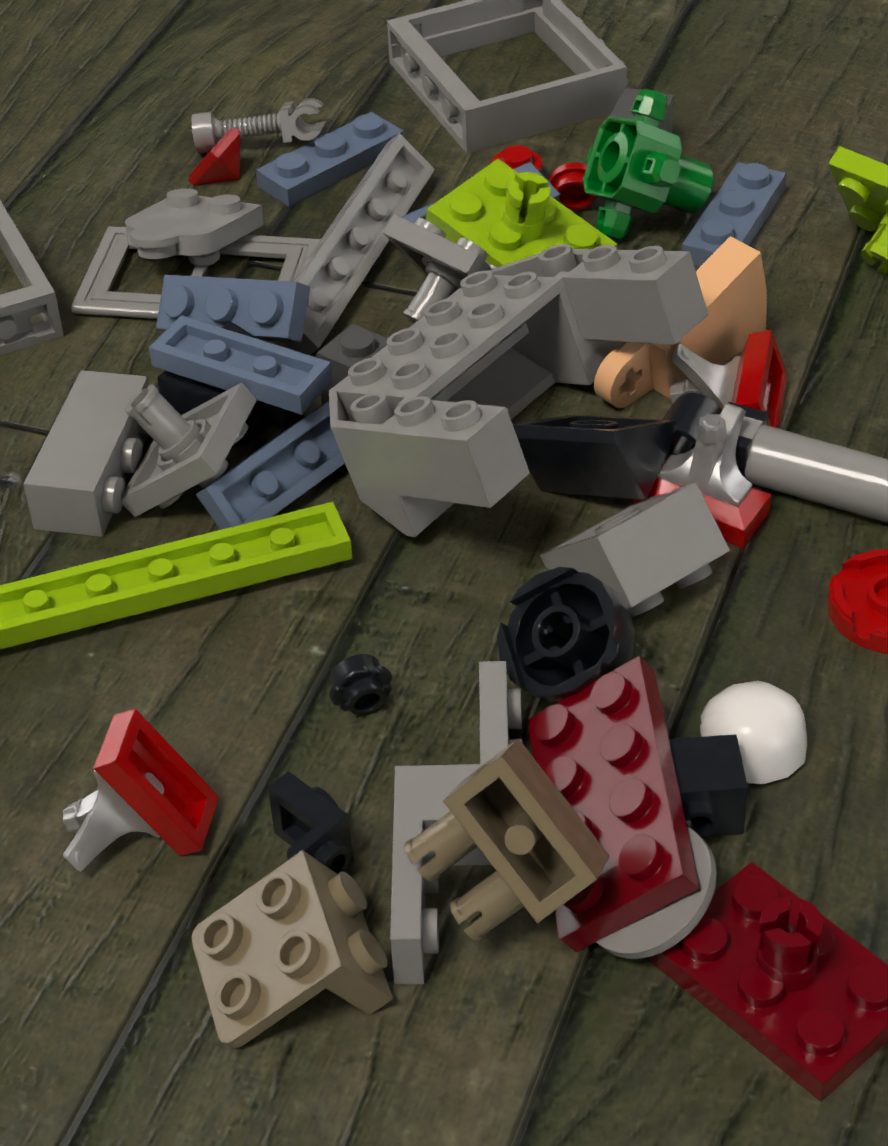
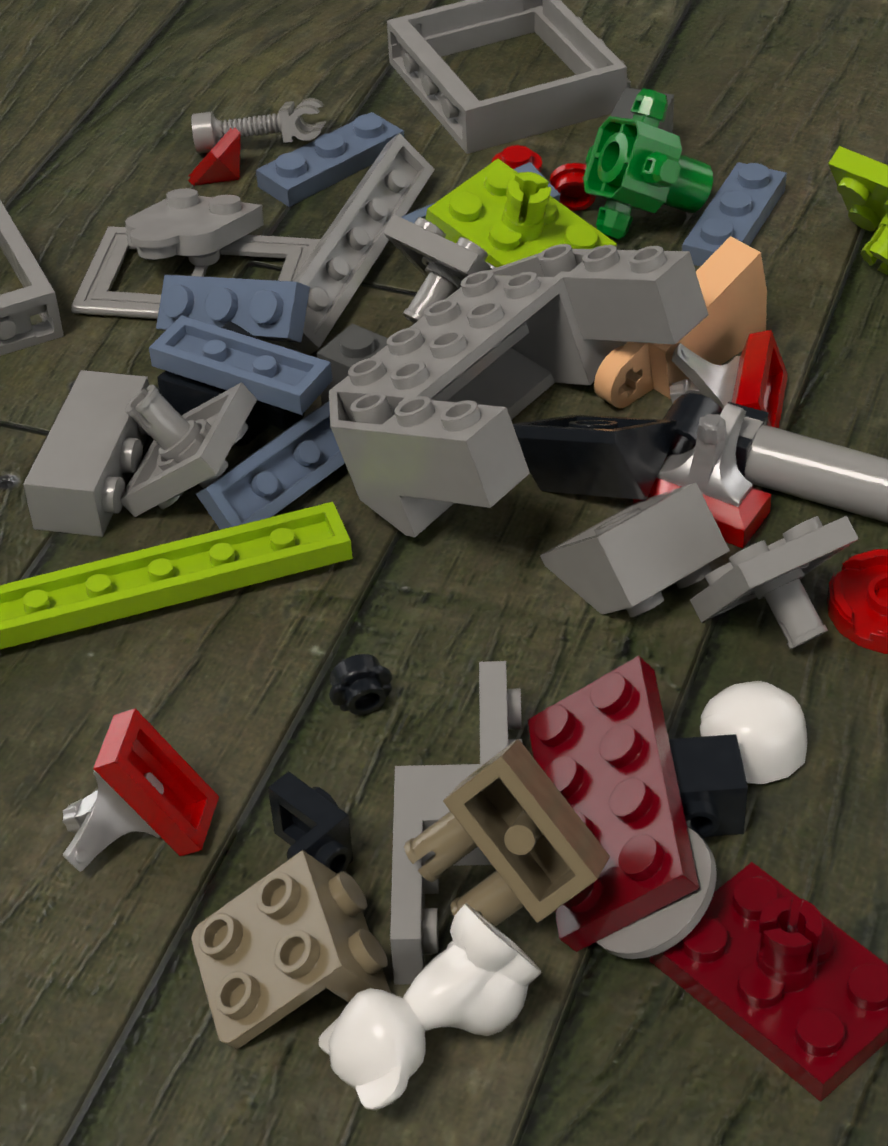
(468, 986): none -> white animal
(564, 633): black cylinder -> none
(776, 575): none -> light grey plate

